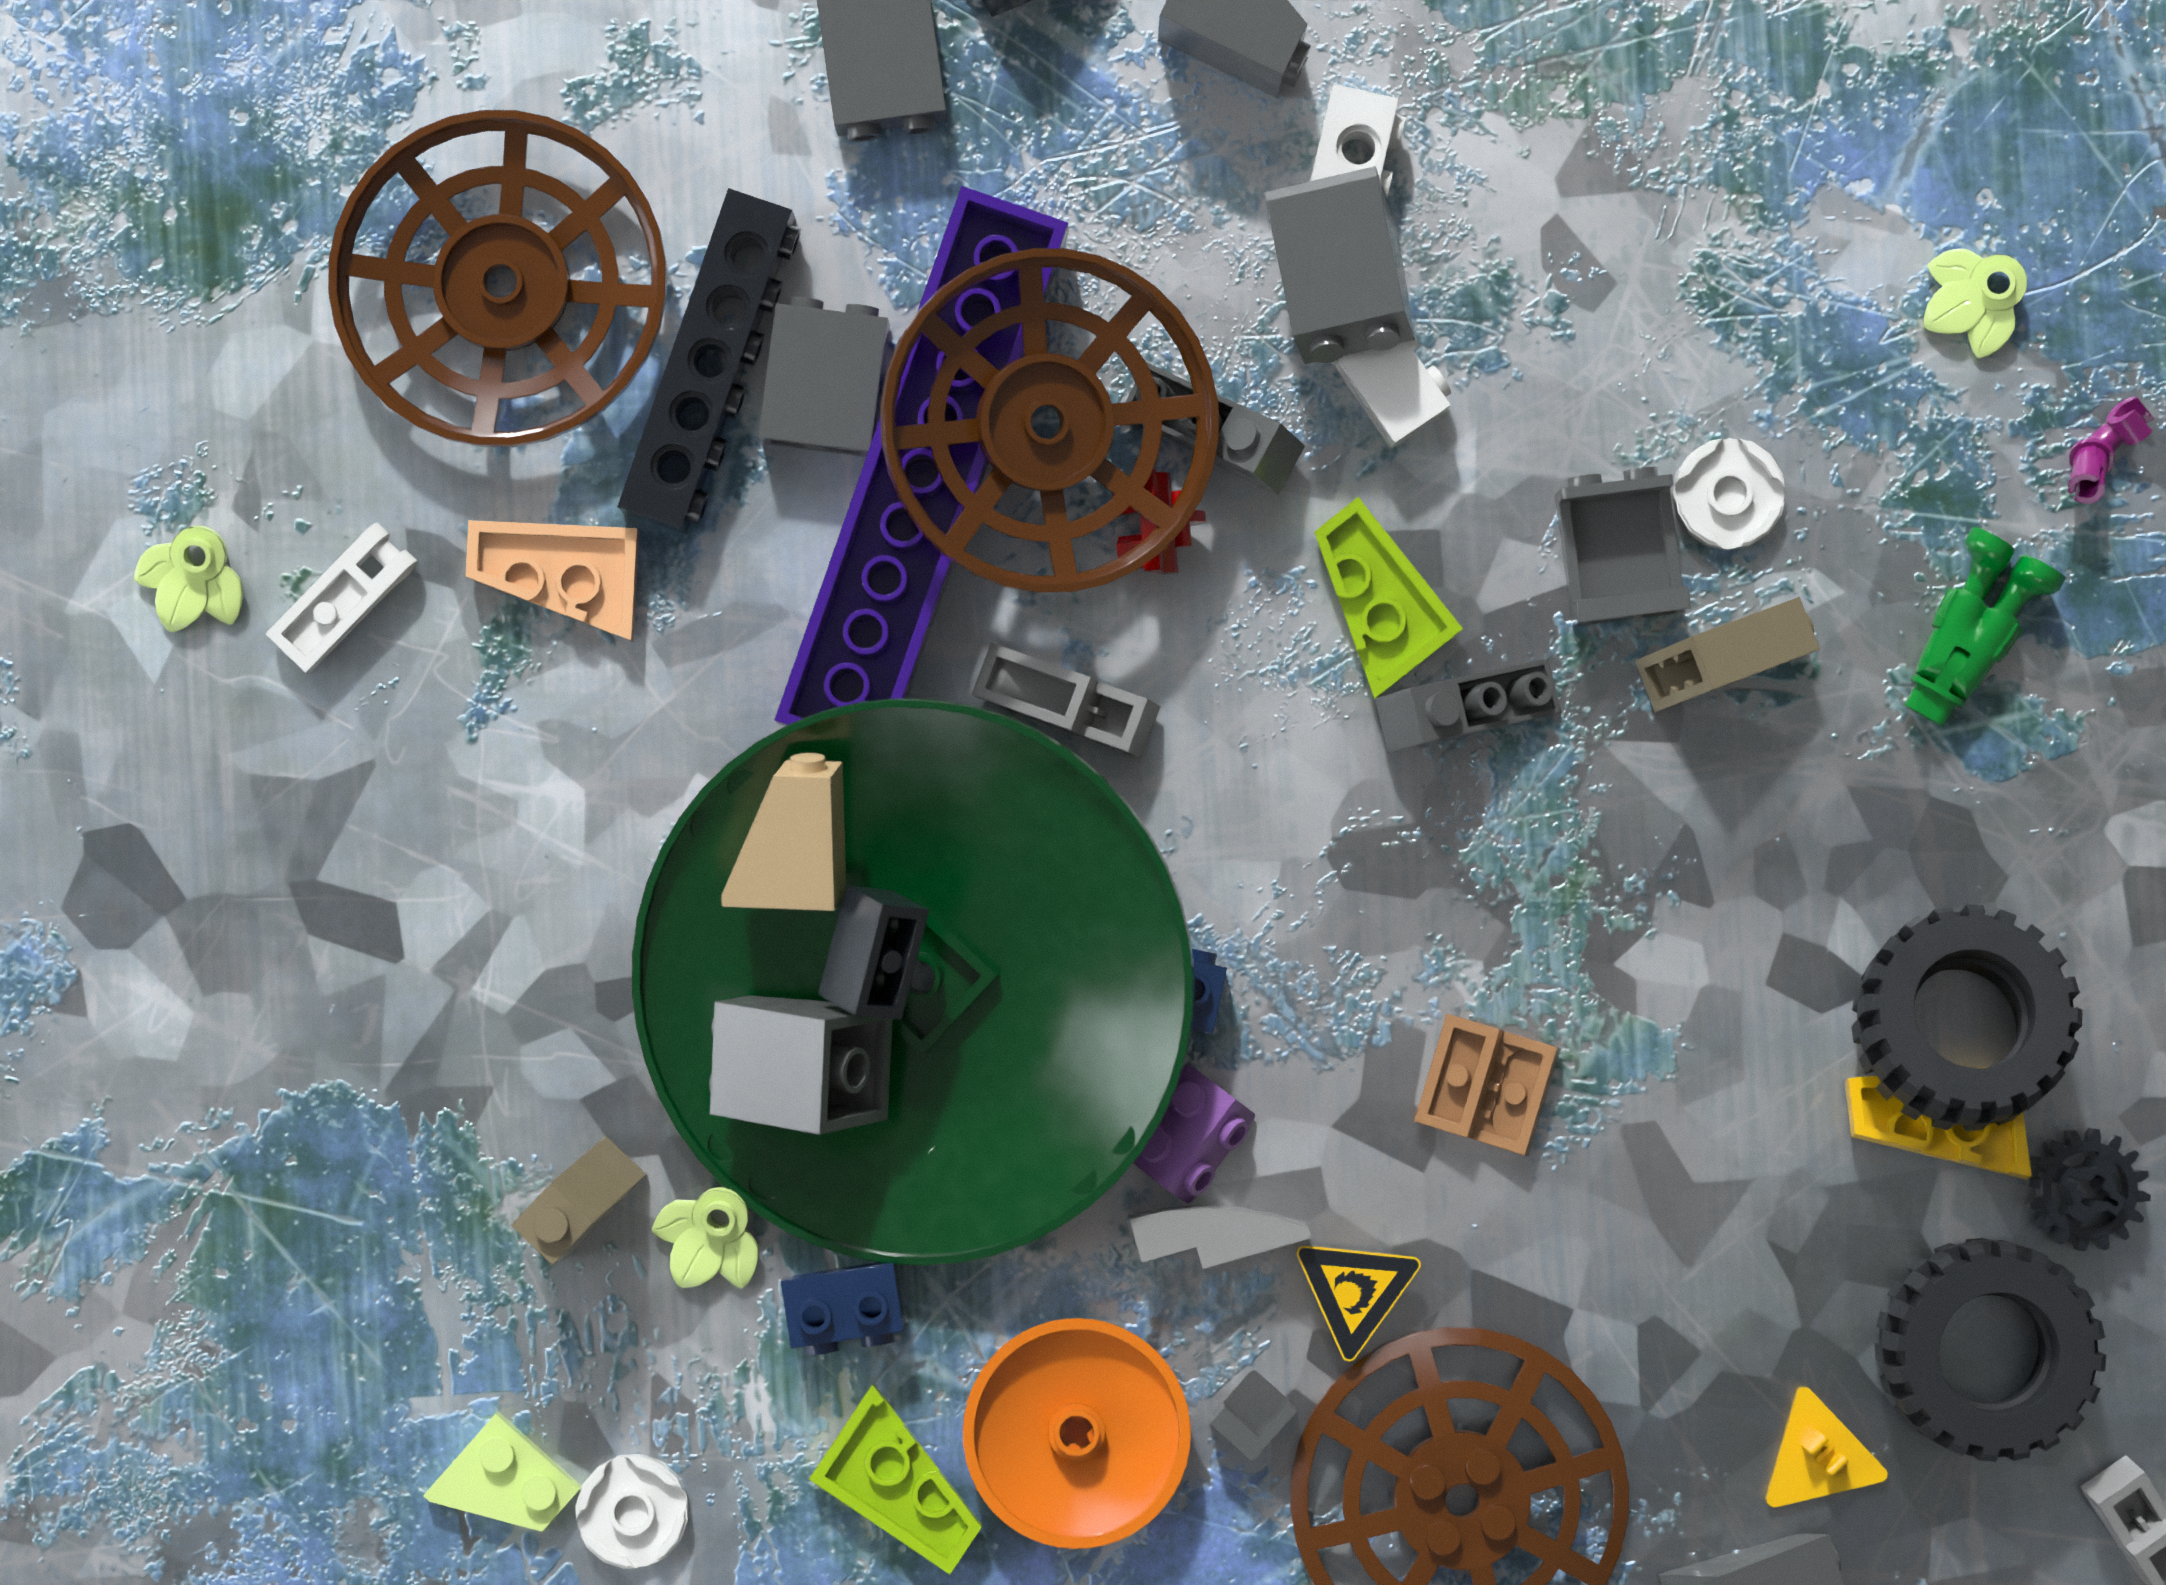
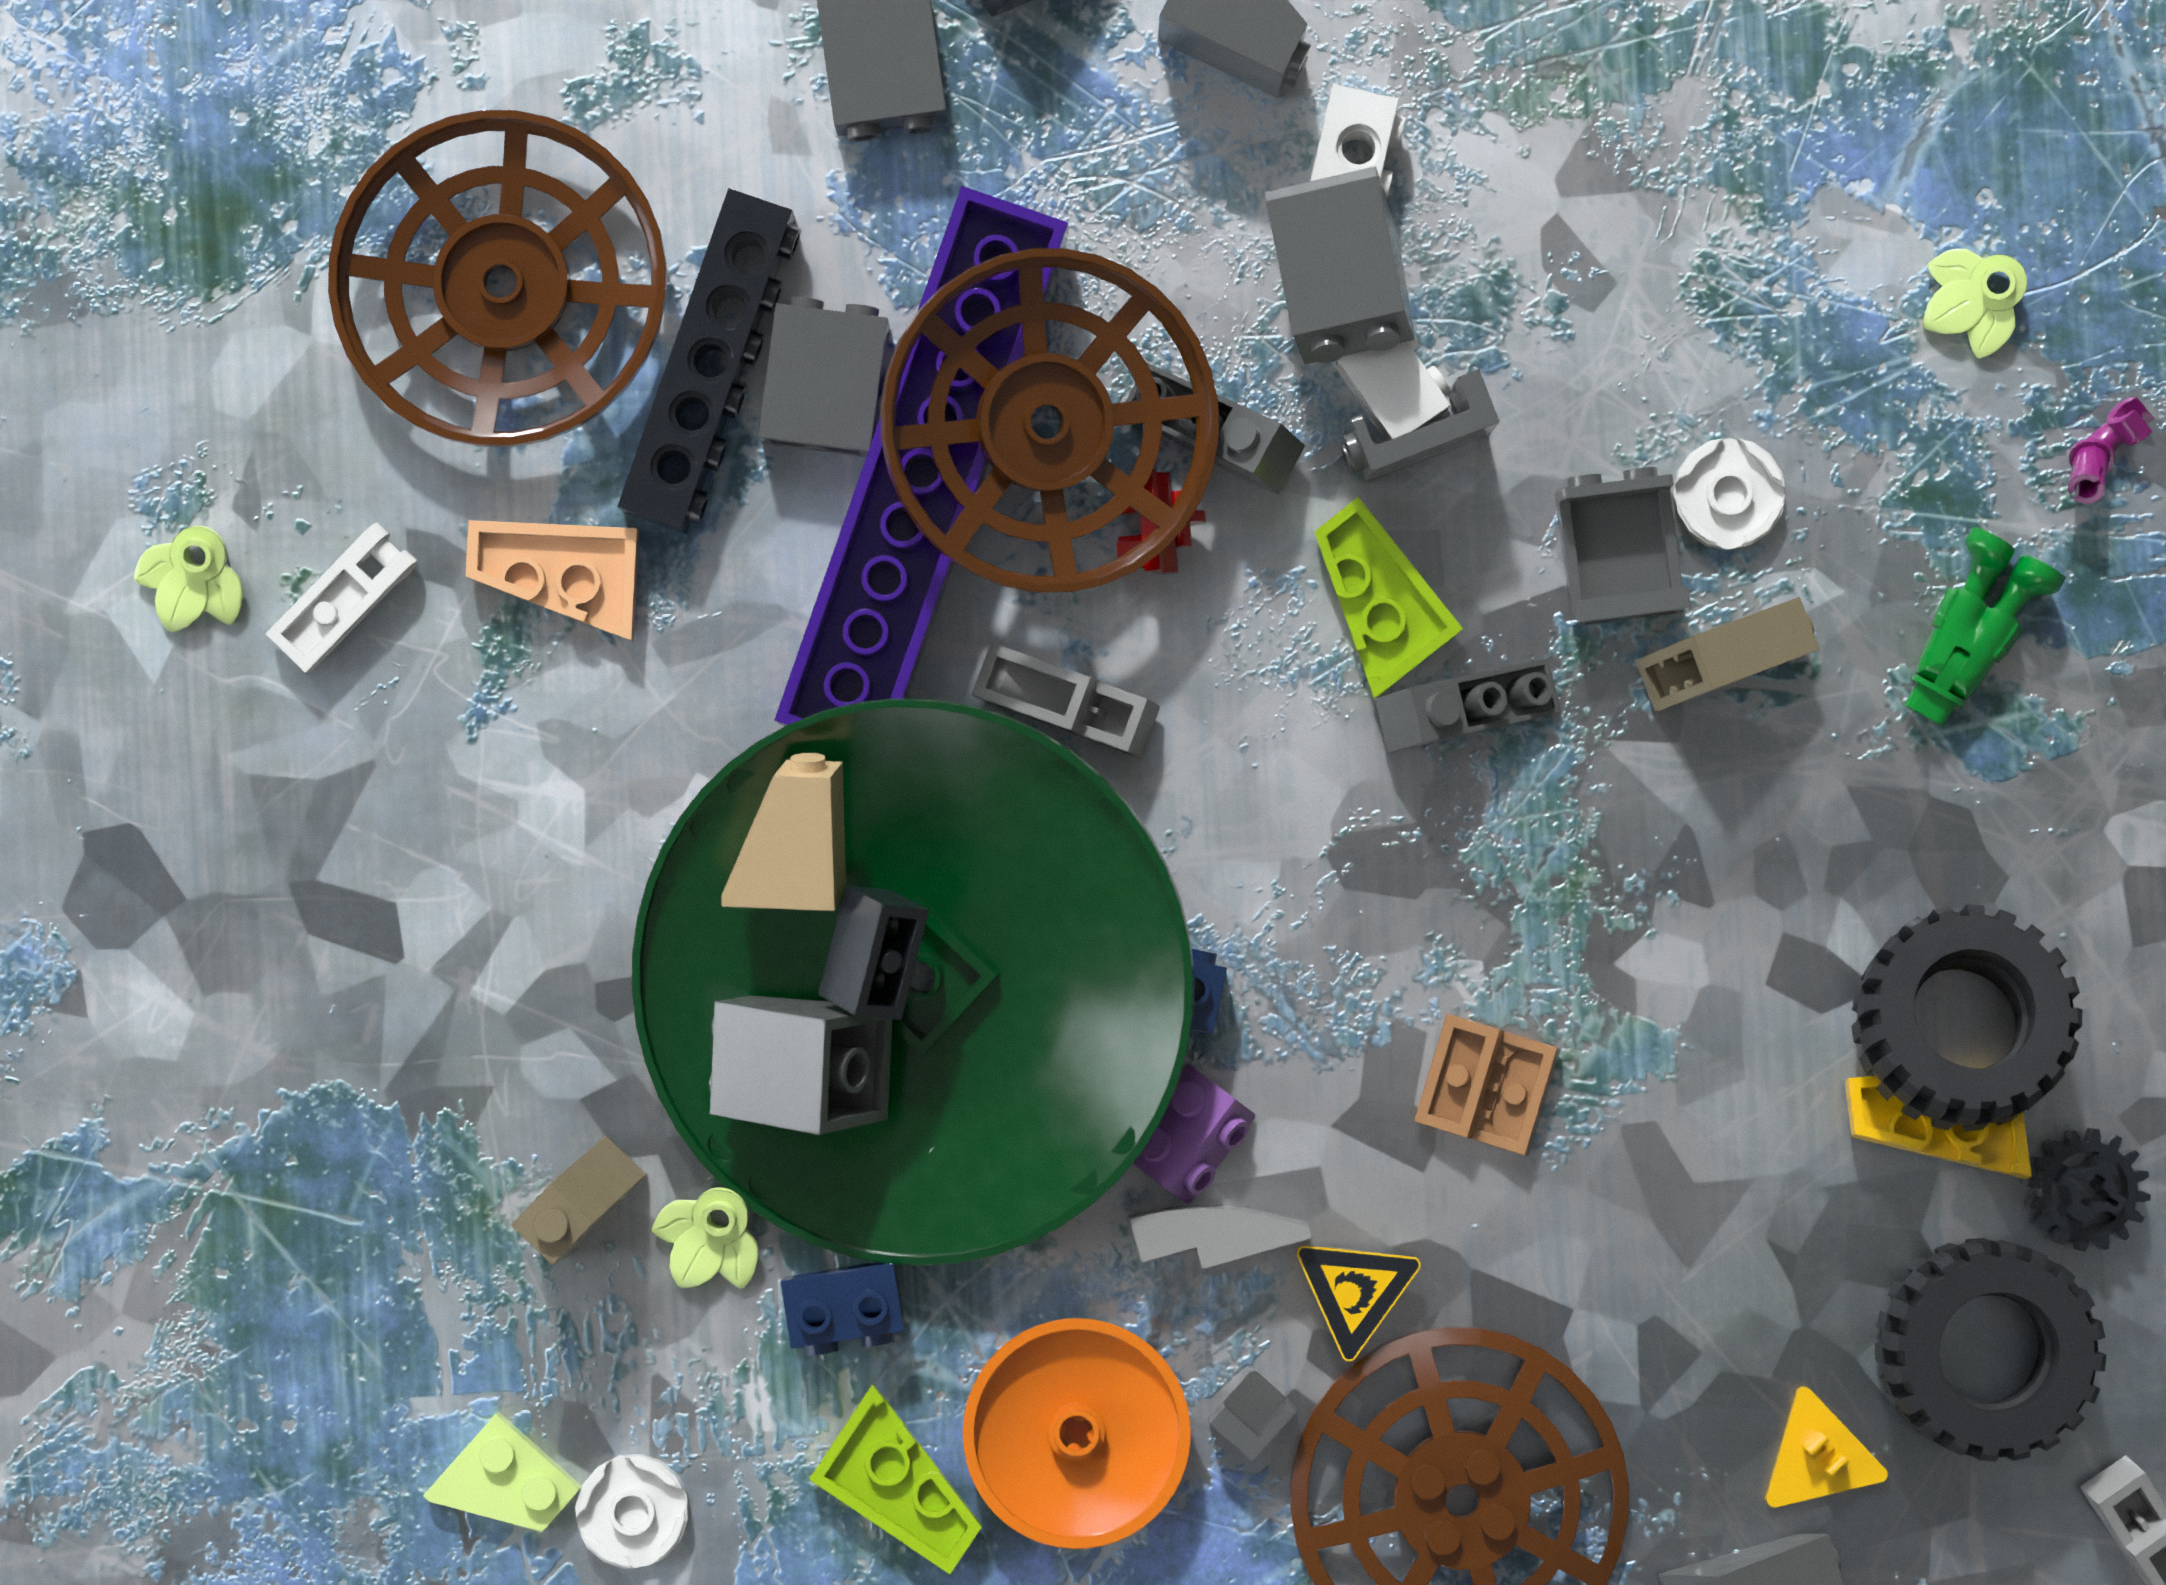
(1473, 421): none -> dark grey panel

